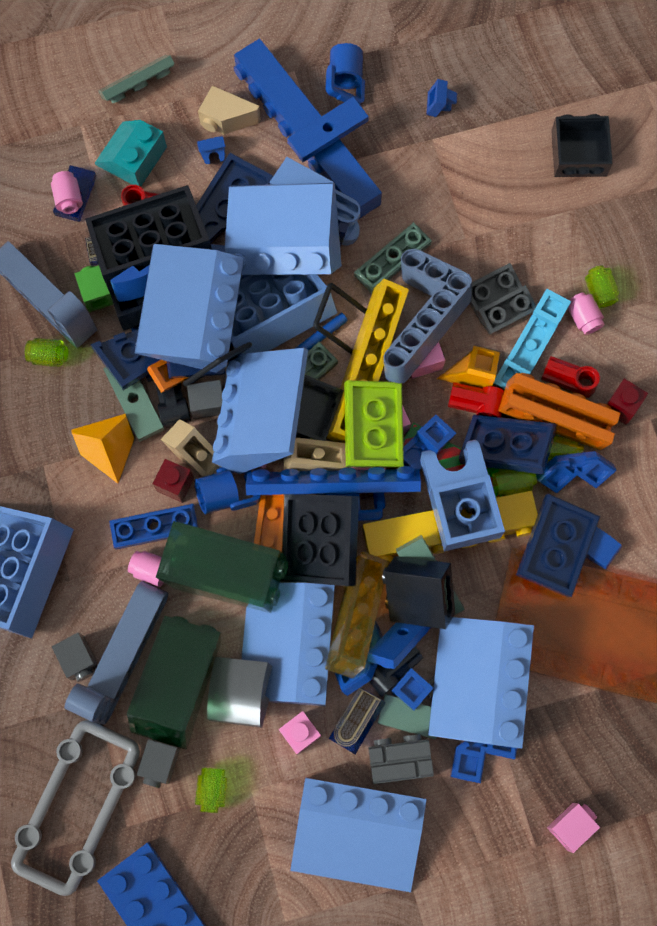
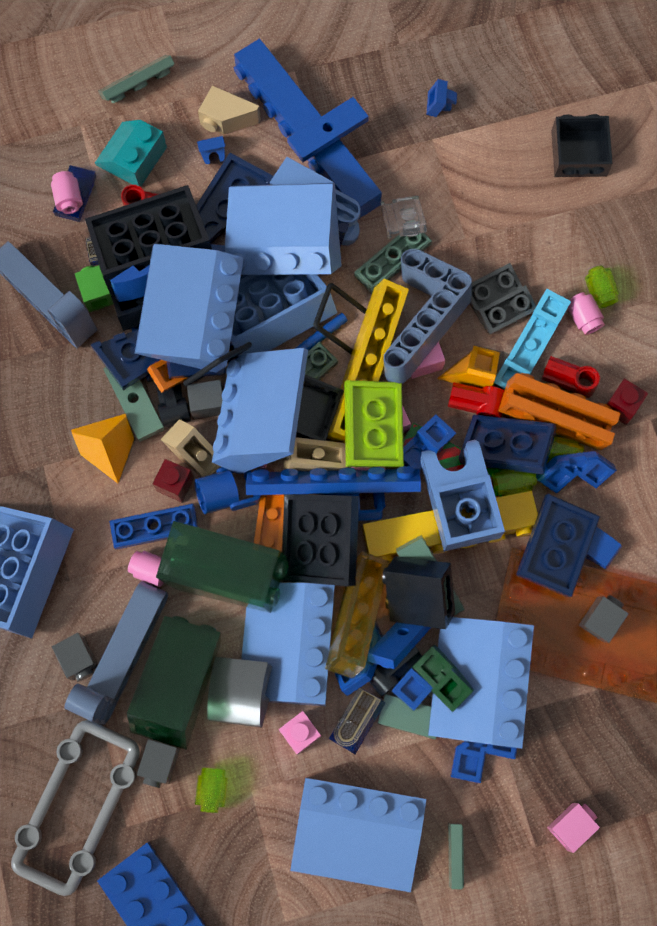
(46, 352): clear neon green brick -> none
(345, 72): blue piece -> none
(400, 760): dark grey brick -> none
(403, 217): none -> clear plate
(444, 677): none -> dark green slope
(456, 856): none -> sand green tile
(604, 618): none -> dark grey brick

